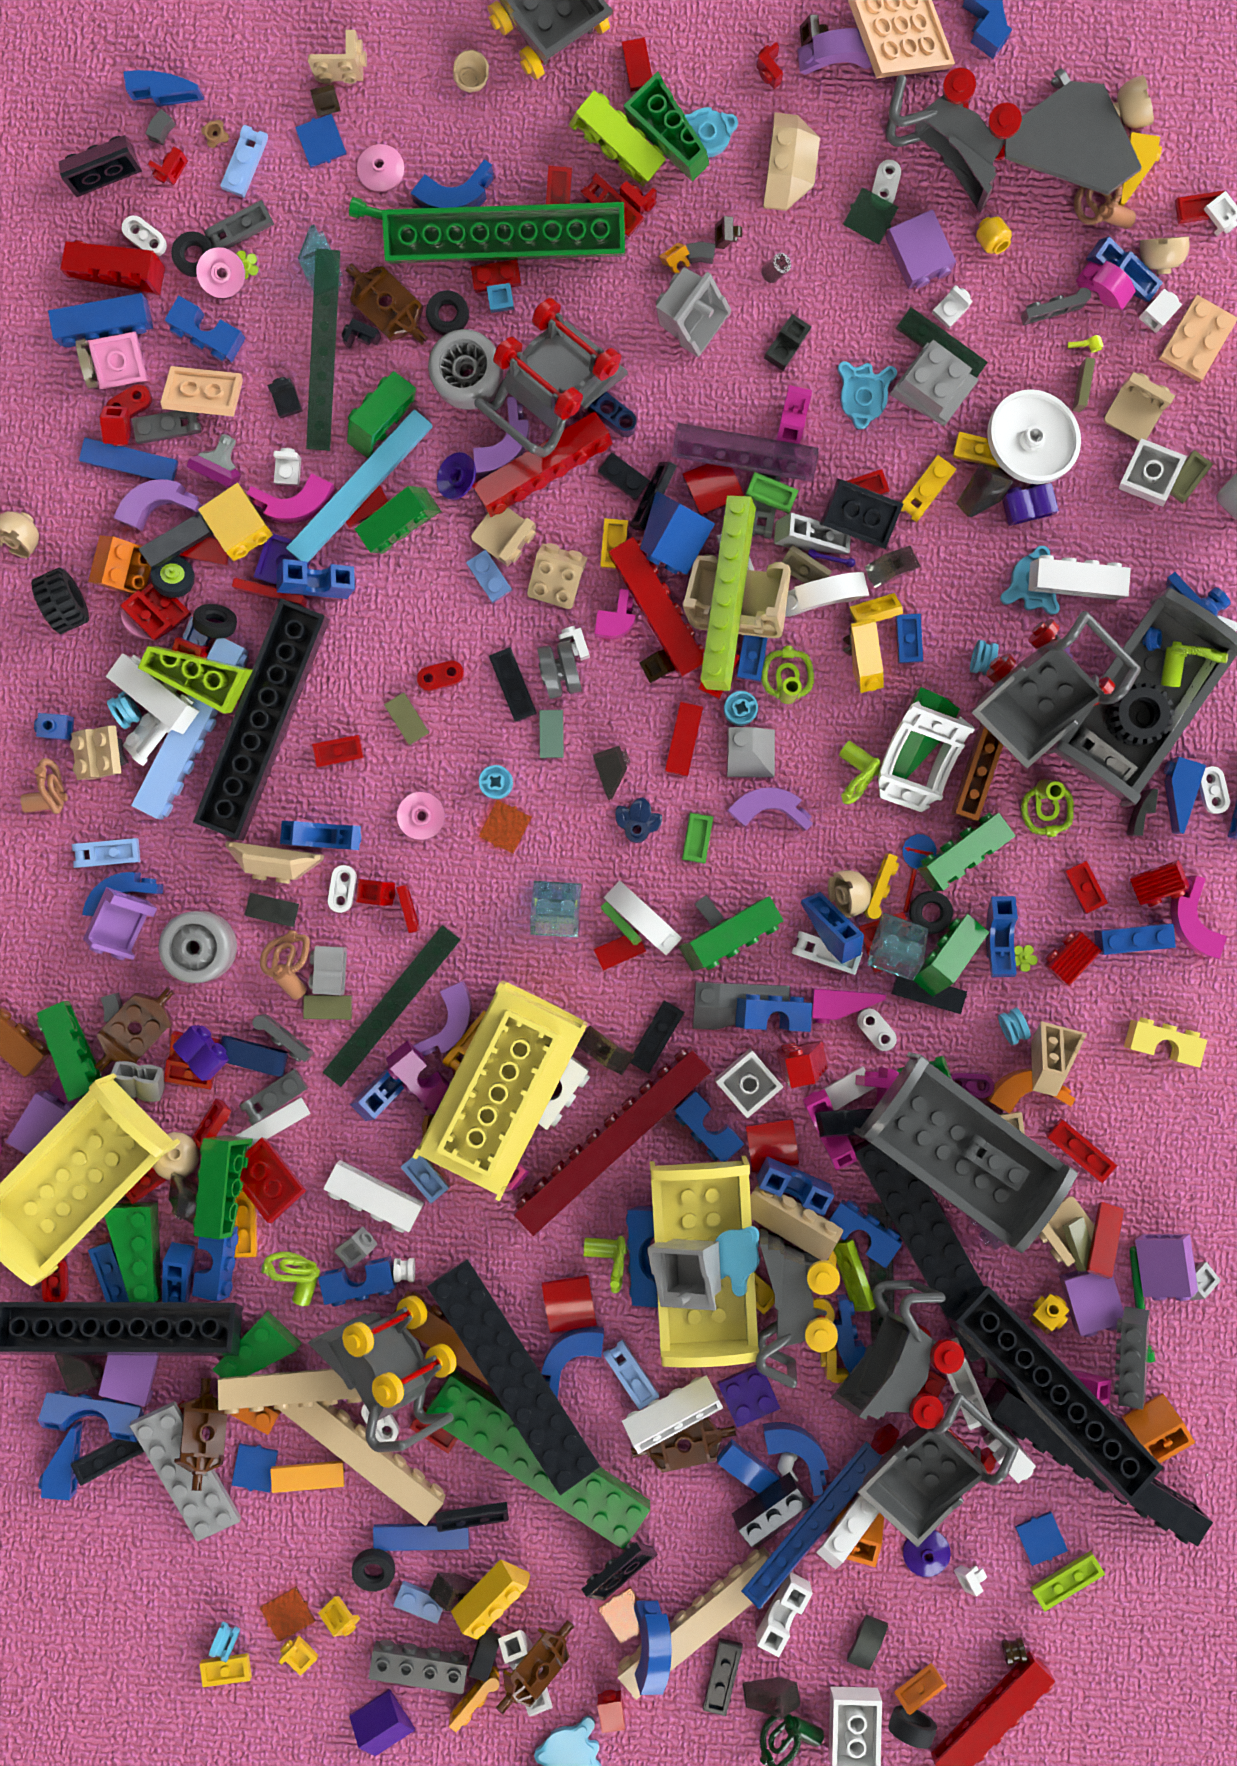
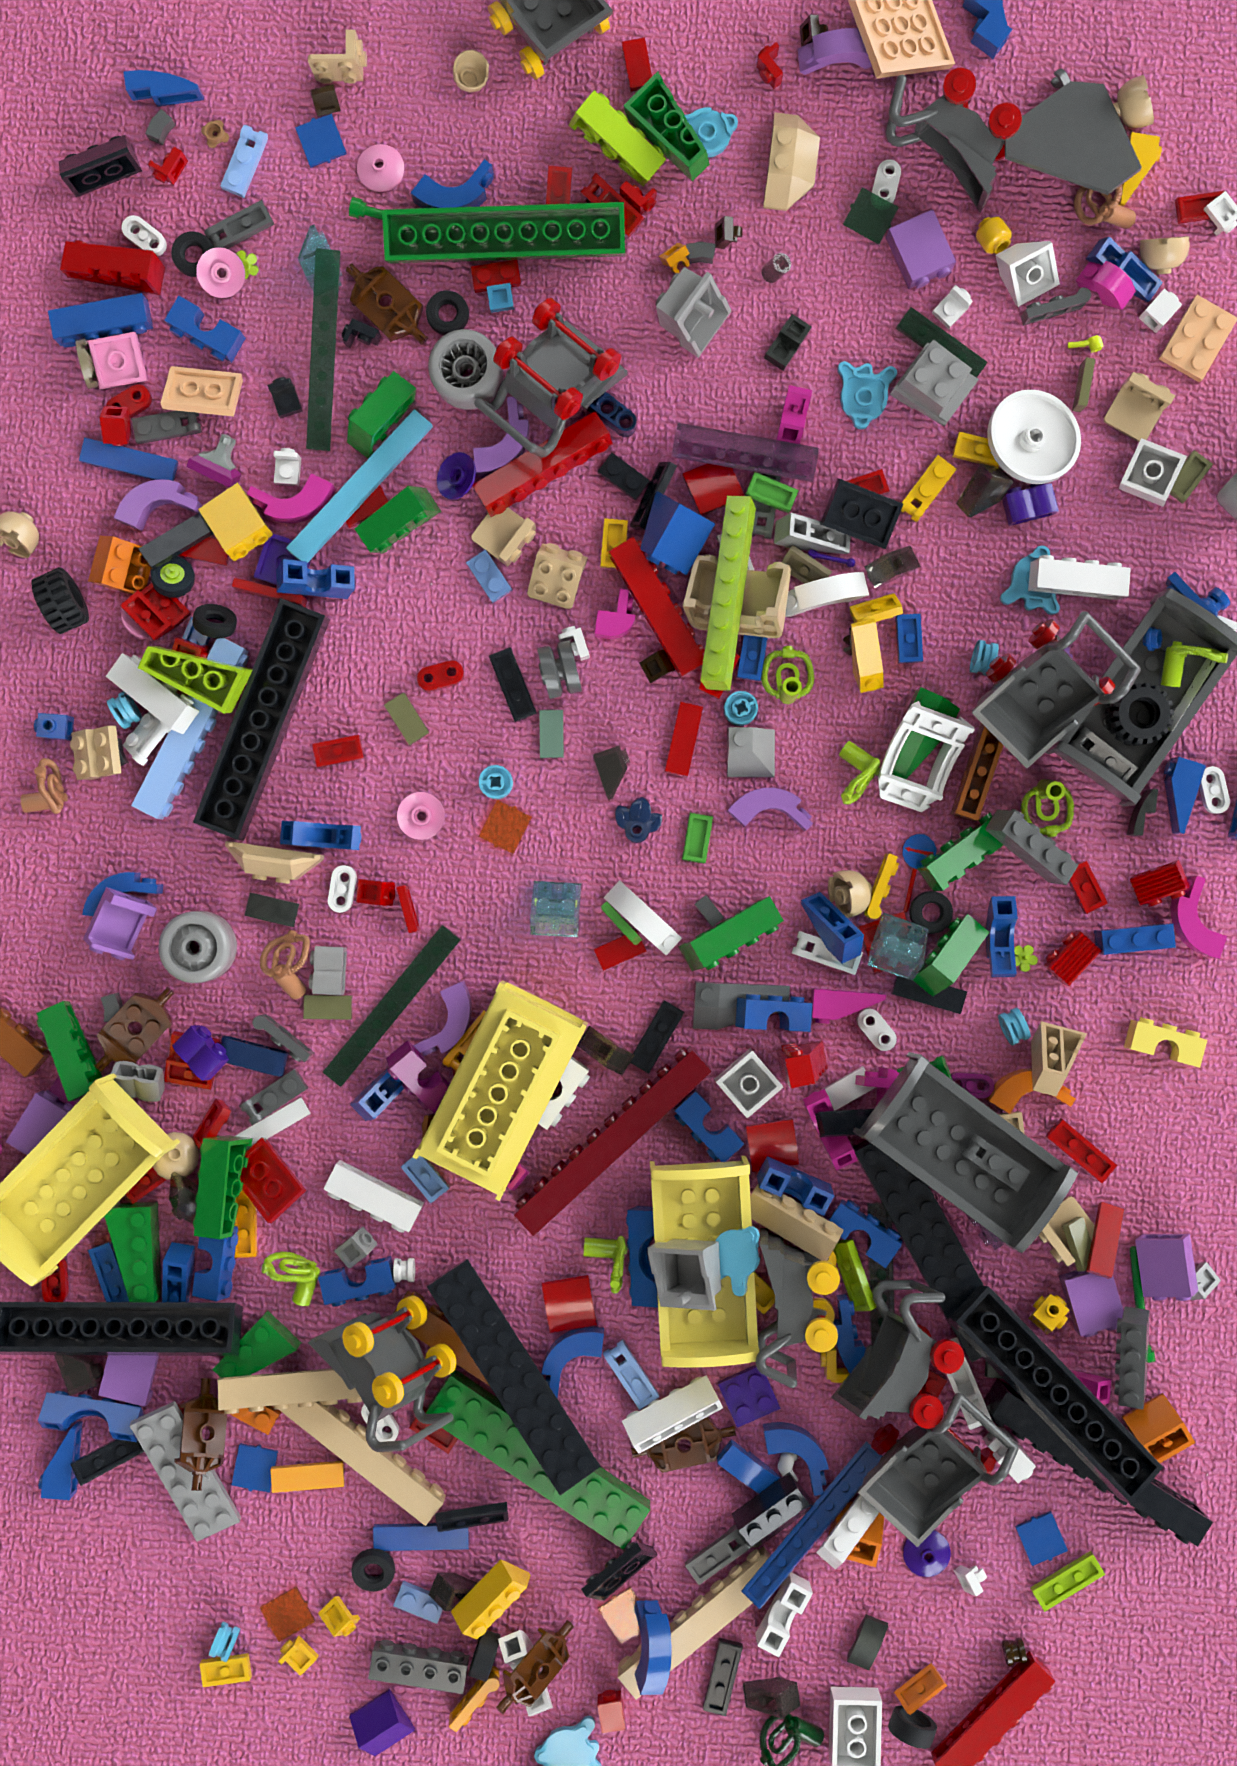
(107, 853): light blue plate -> none
(717, 1555): none -> dark grey plate
(1028, 270): none -> white slope
(1031, 846): none -> dark grey brick

